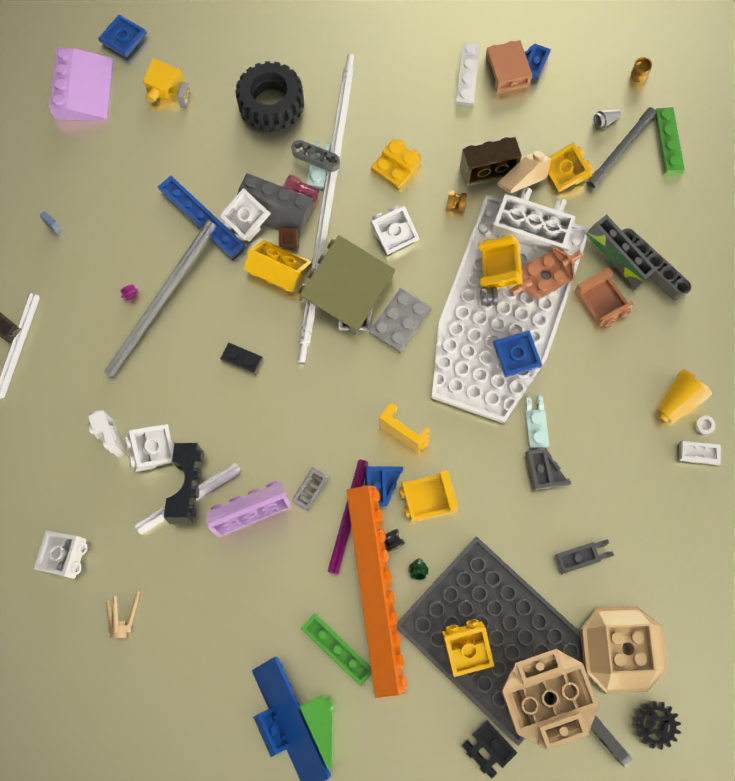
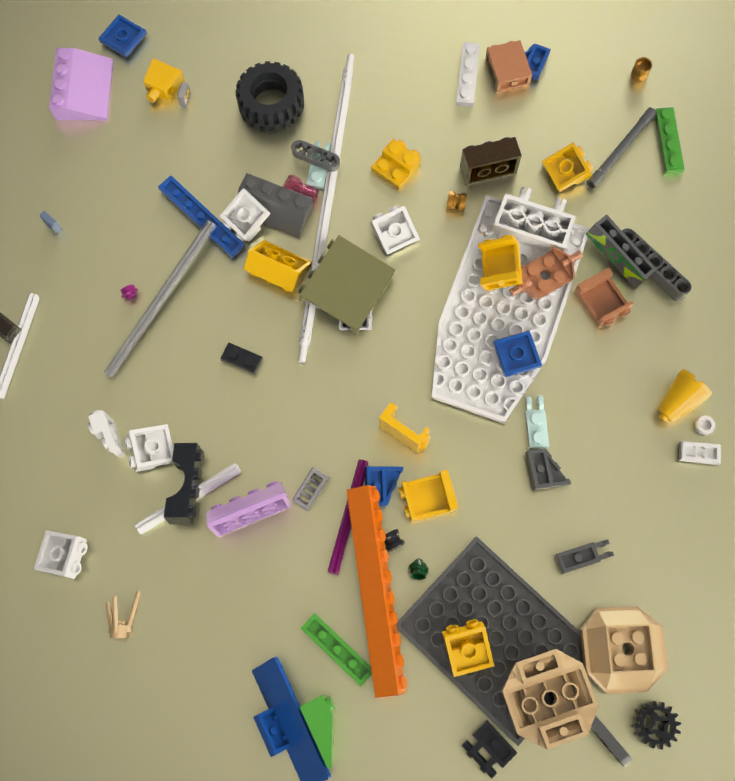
(288, 237): reddish brown plate -> none
(400, 320): light grey plate -> none
(489, 296): dark grey wheel -> none
(527, 172): tan slope -> none
(606, 117): light grey cone -> none

